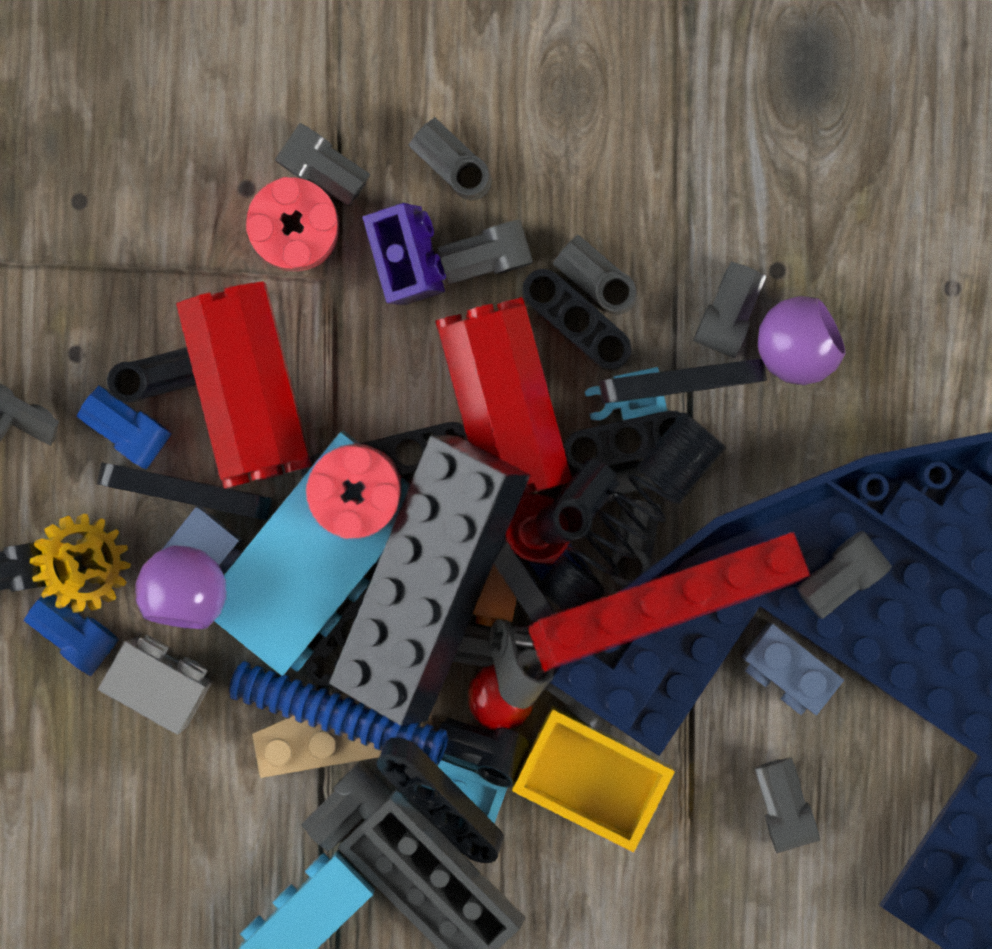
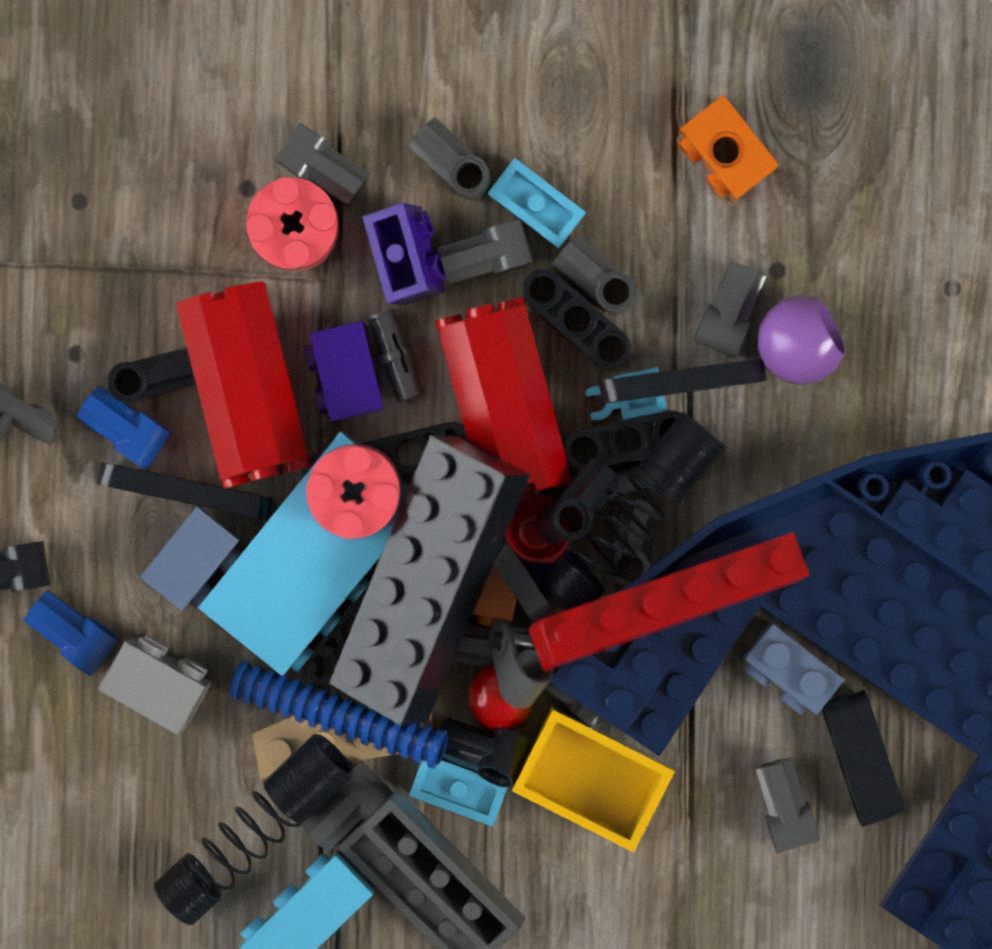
(63, 555): yellow gear -> none
(181, 588): medium lavender helmet -> none
(295, 788): none -> black piece
(345, 372): none -> dark purple brick
(395, 354): none -> dark grey pin
(411, 768): black beam -> none
(536, 203): none -> medium azure plate
(724, 123): none -> orange brick
(853, 568): dark grey piece -> none
(863, 758): none -> black beam

